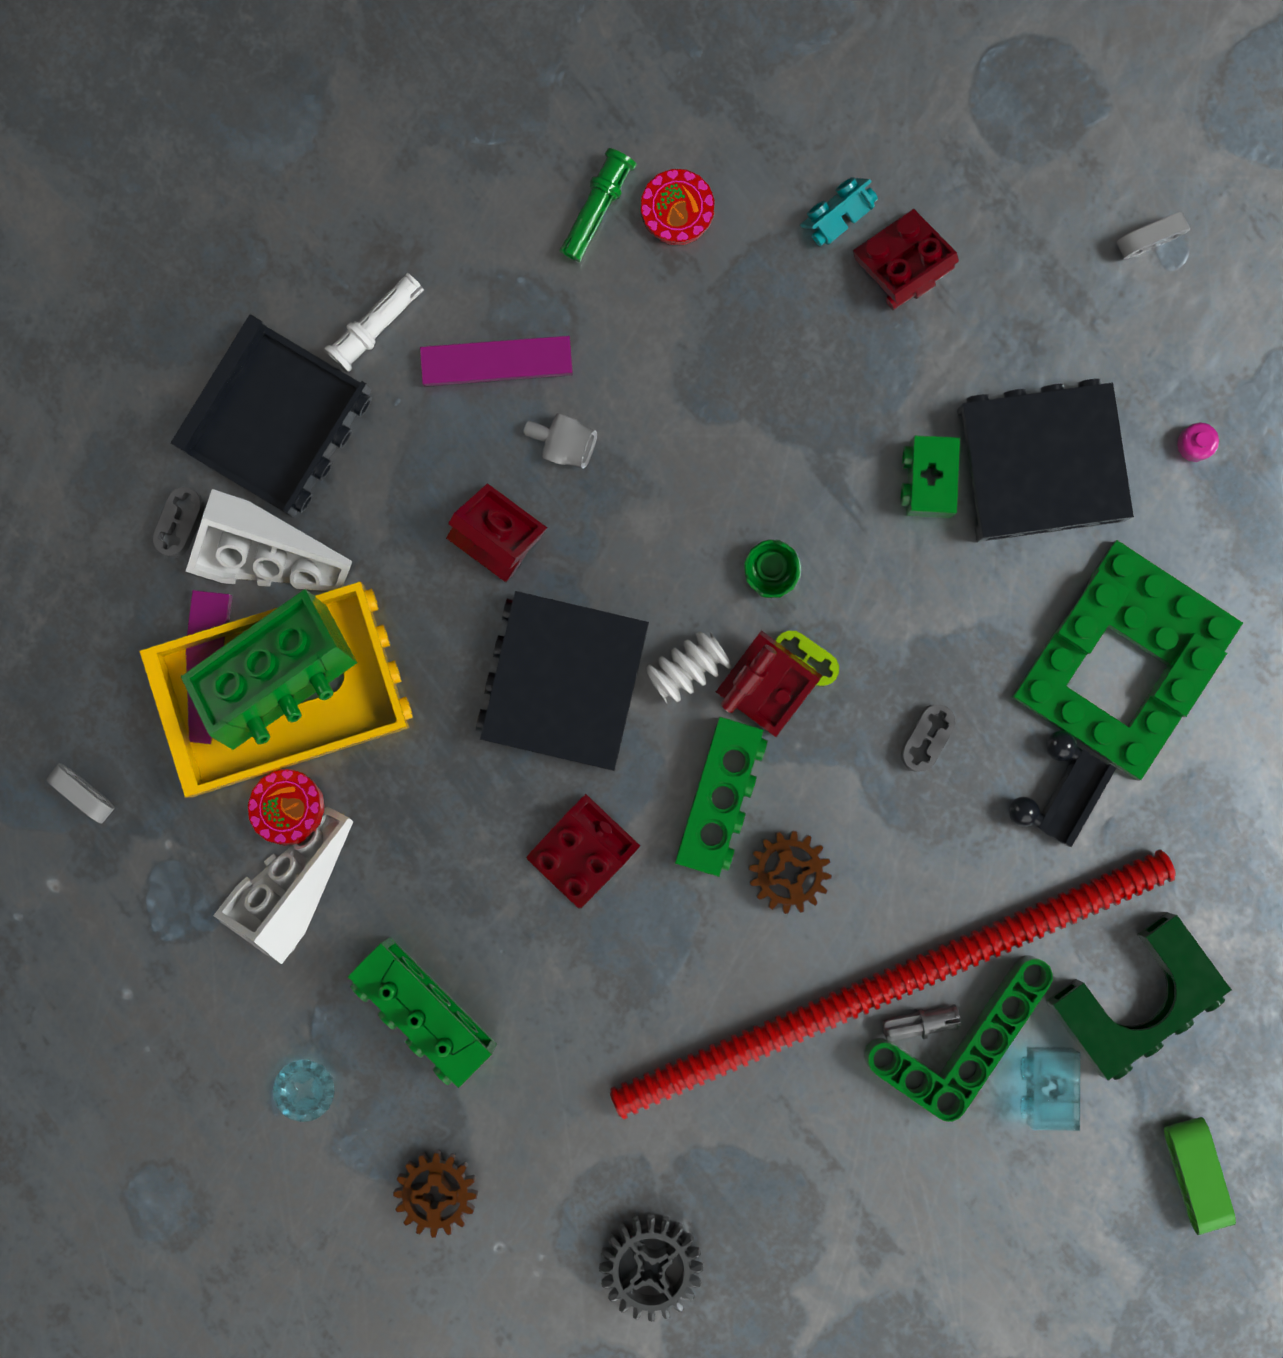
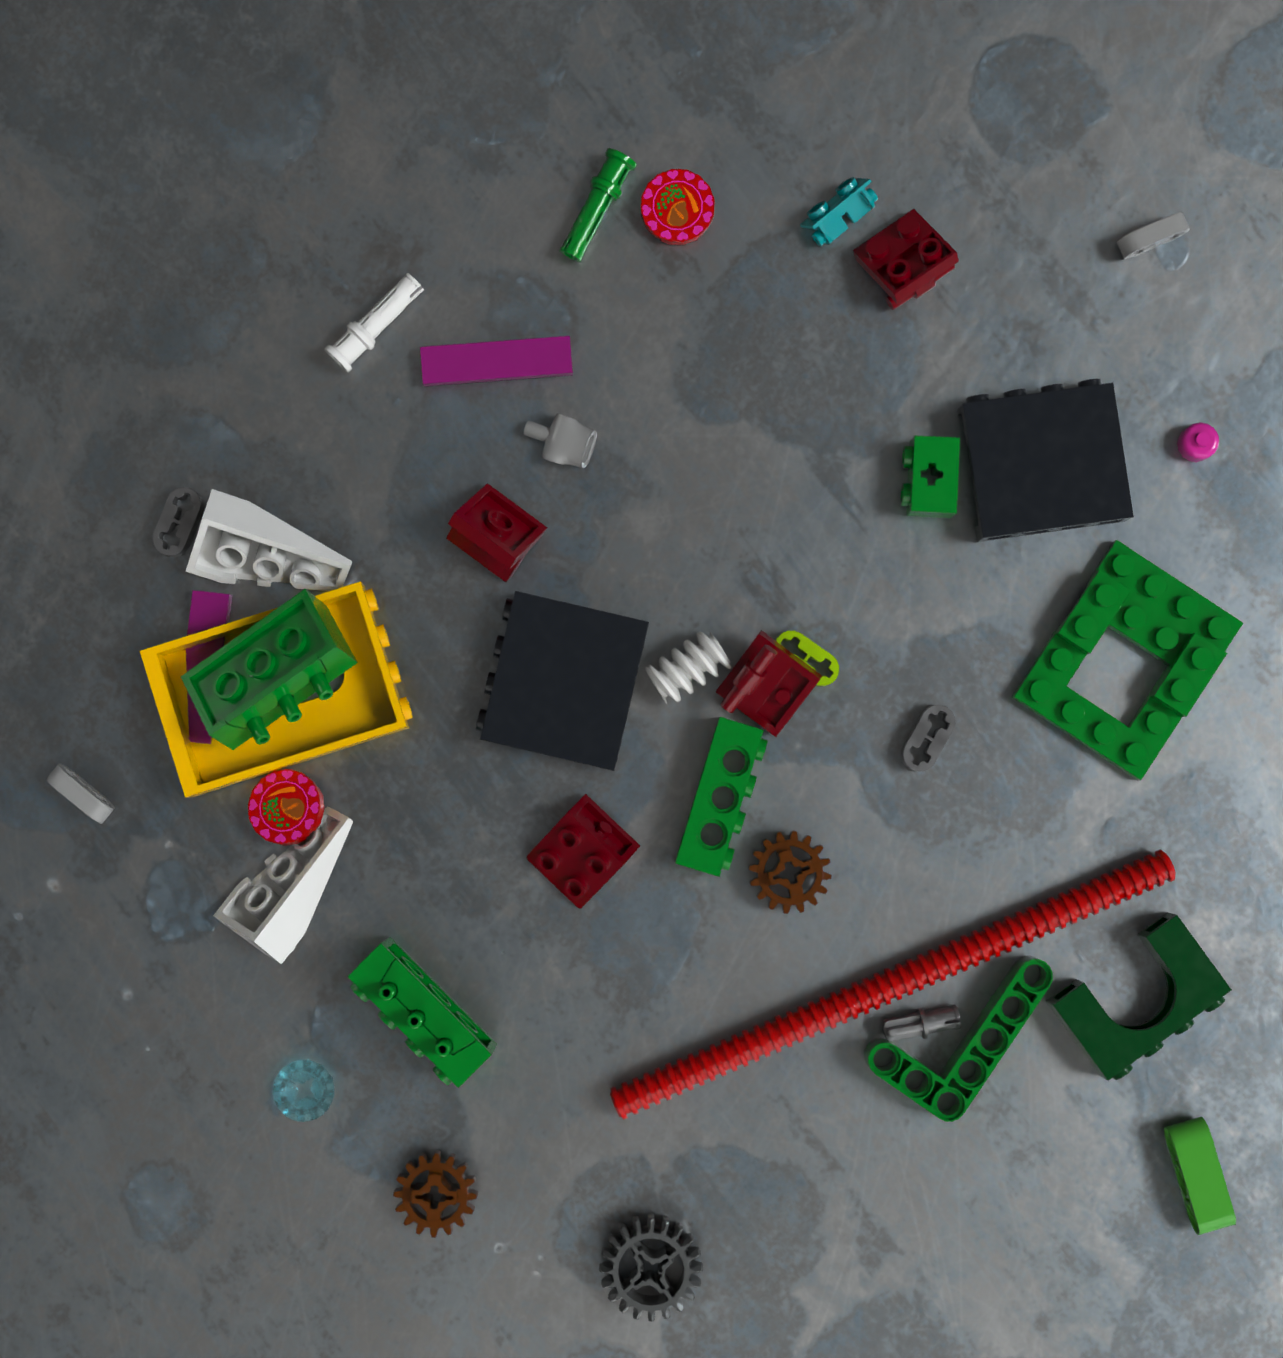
(272, 417): black panel -> none
(772, 568): green hair -> none
(1062, 1106): clear light blue brick -> none
(1075, 793): black gear -> none

